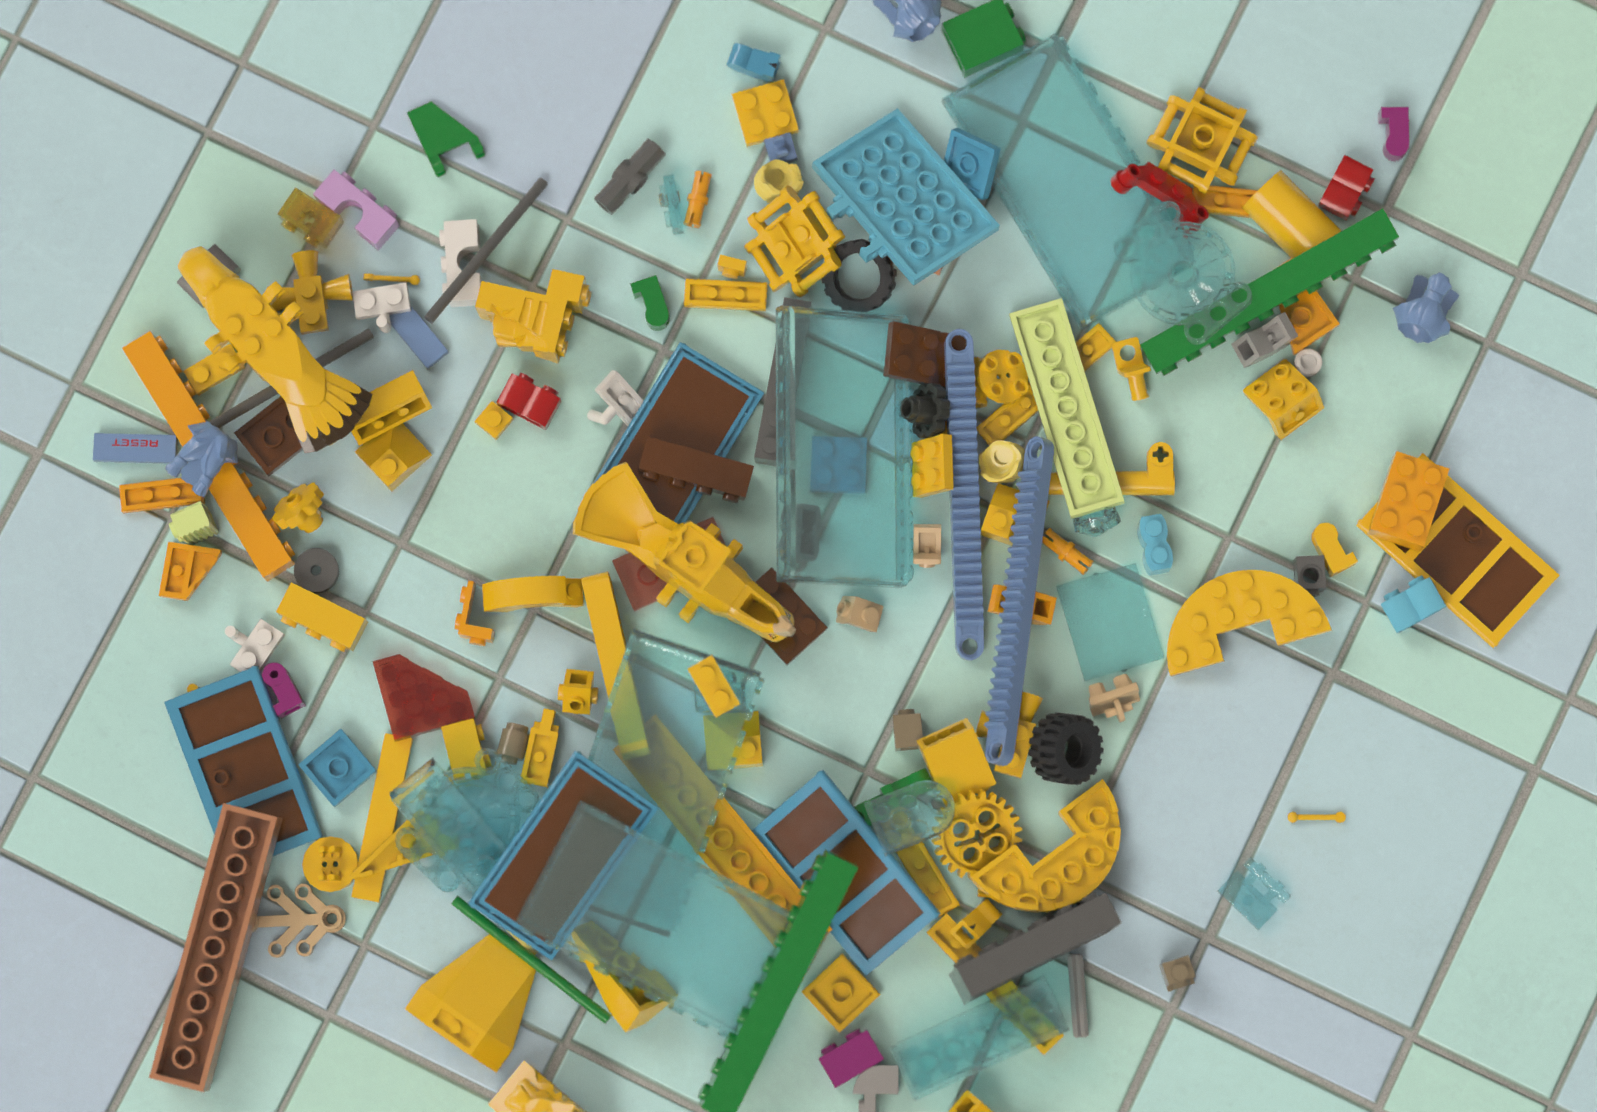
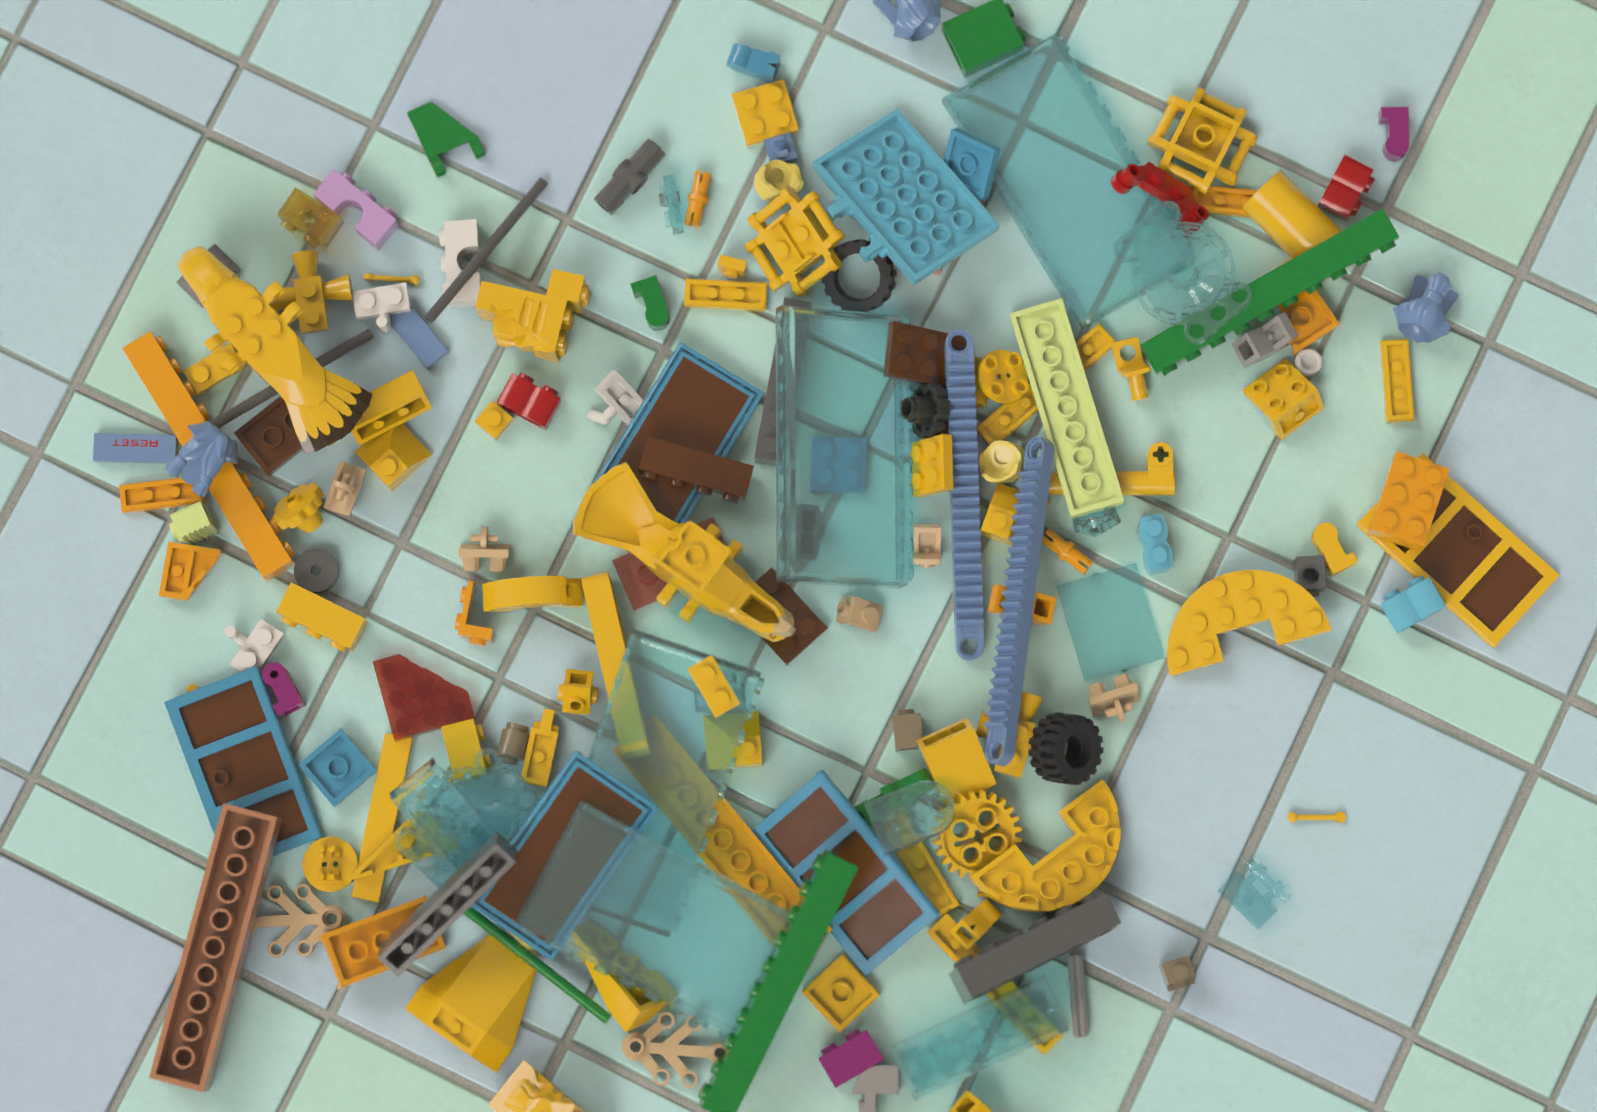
(344, 489): none -> tan hips
(356, 946): none -> light orange plate
(447, 904): none -> dark grey brick
(496, 552): none -> tan hips
(669, 1049): none -> tan plant
(1397, 381): none -> yellow tile

